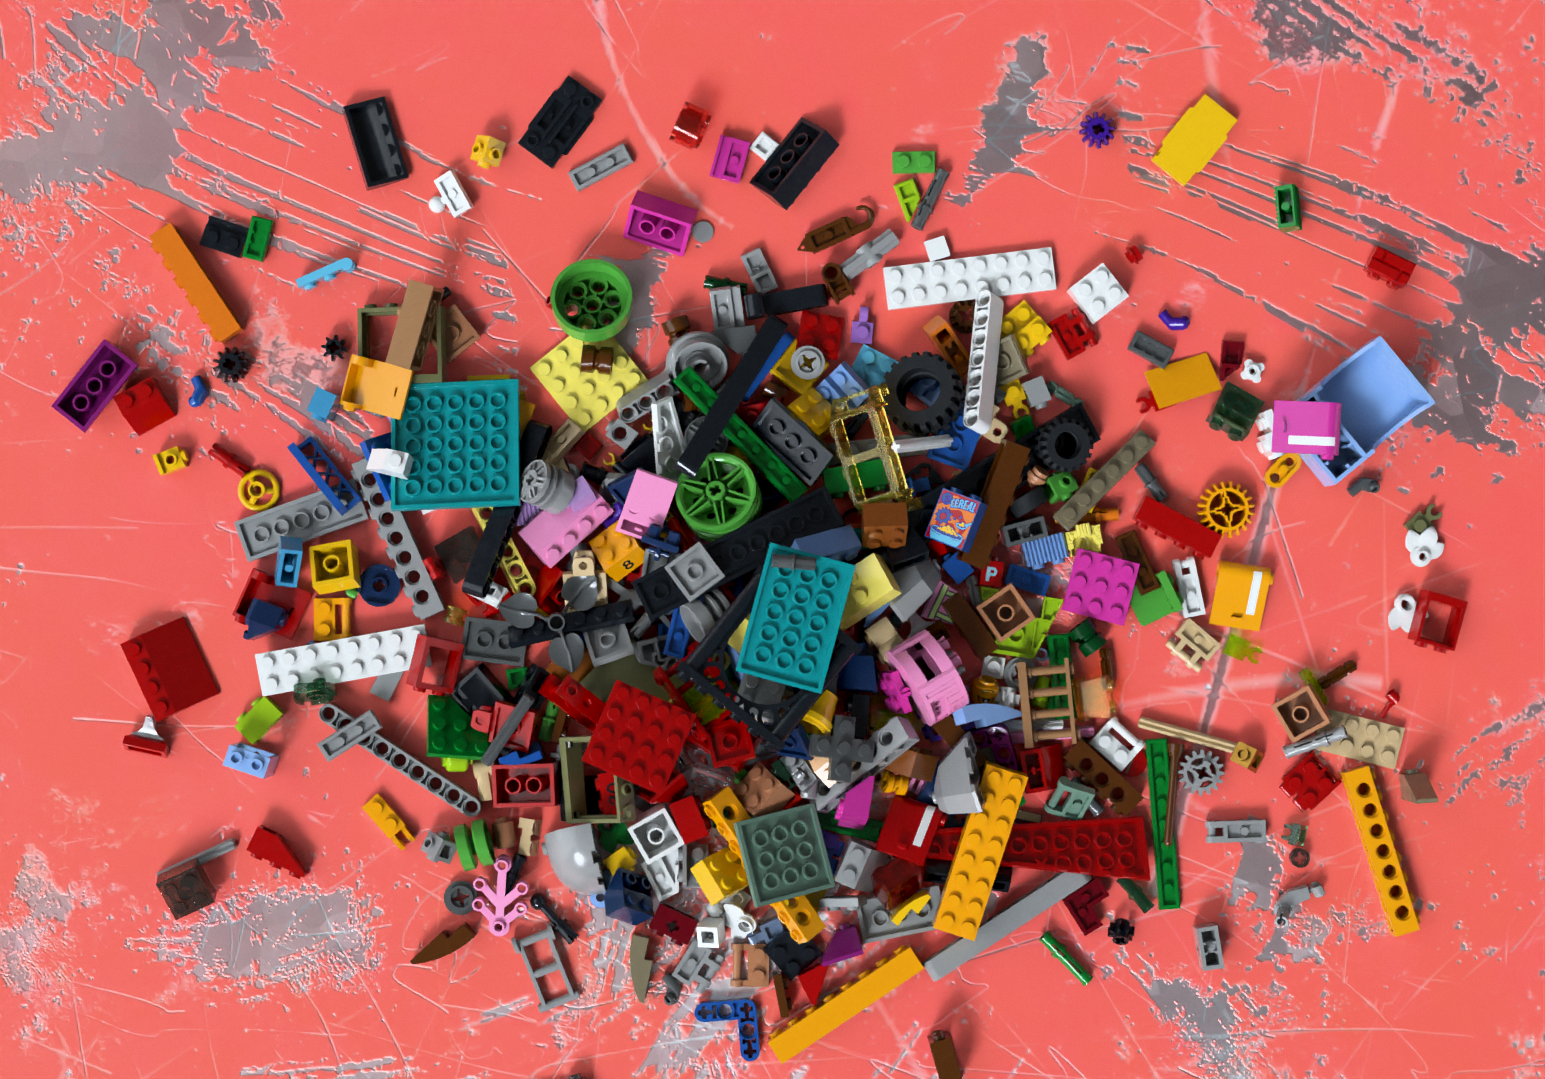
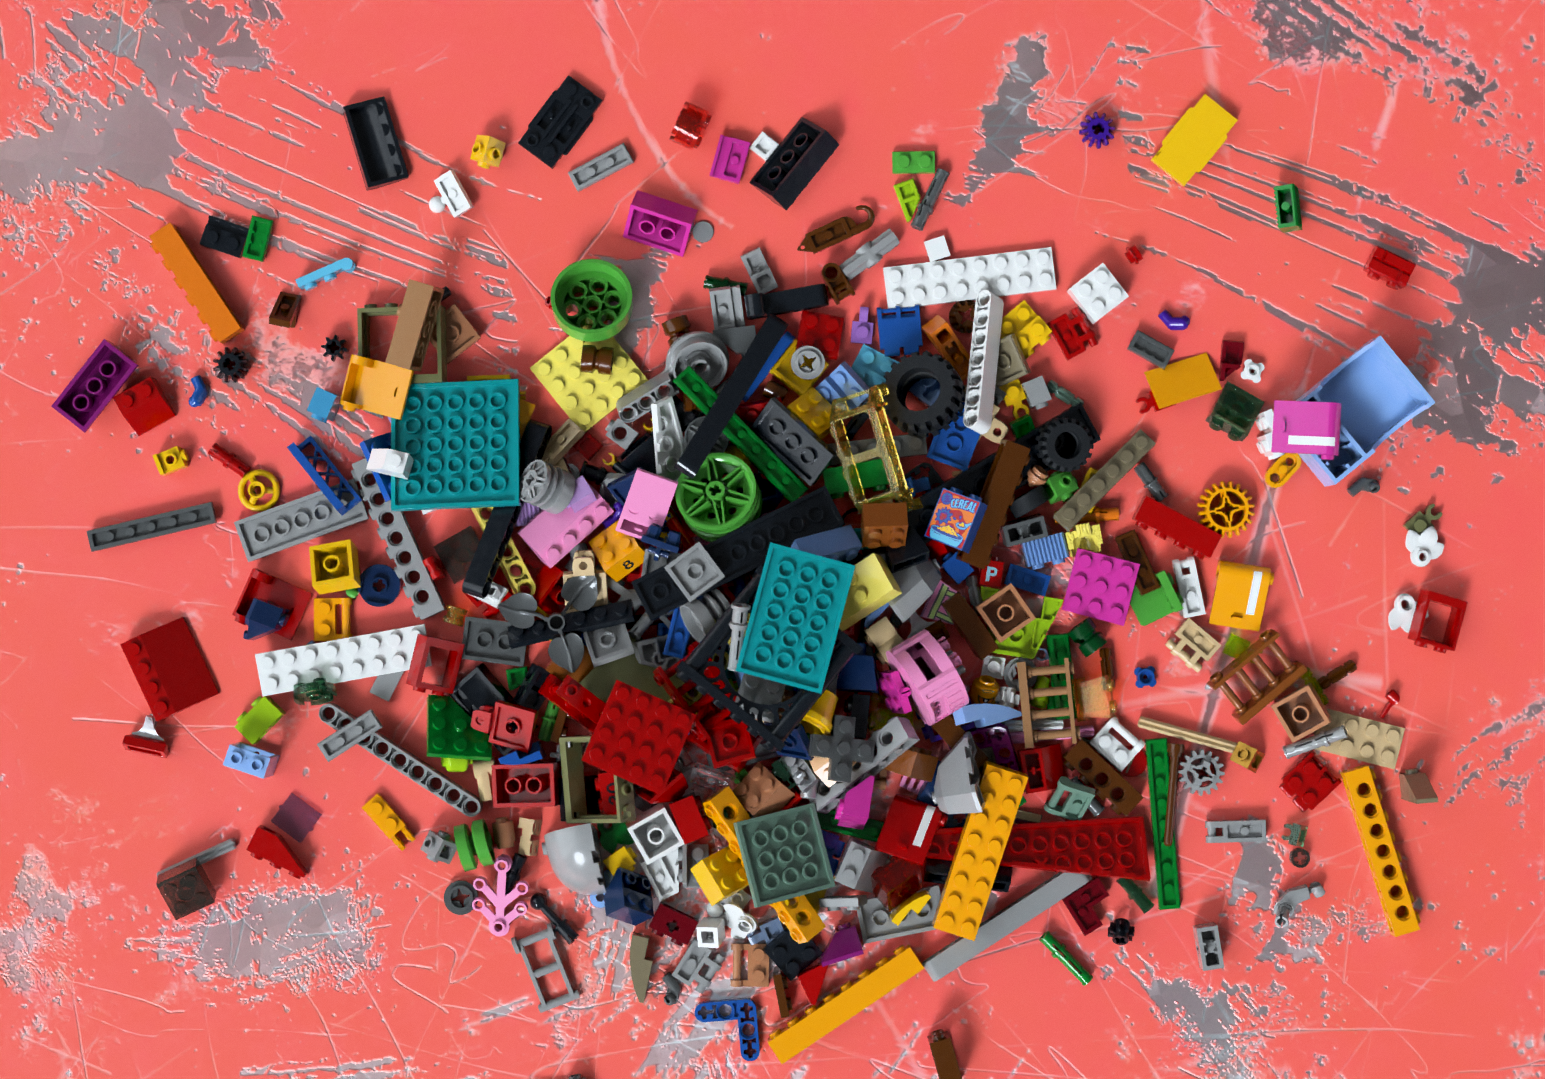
(152, 526): none -> dark grey plate
(285, 310): none -> reddish brown slope
(288, 561): dark azure brick -> none
(296, 817): none -> piece
(445, 944): reddish brown slope -> none
(507, 729): dark grey axle -> none
(702, 705): clear neon green piece -> none
(738, 626): none -> light grey pin
(793, 562): dark grey axle -> none
(894, 783): light orange wheel -> none
(899, 330): none -> blue plate
(921, 443): white axle -> none
(1149, 672): none -> blue plate
(1275, 686): none -> dark orange fence

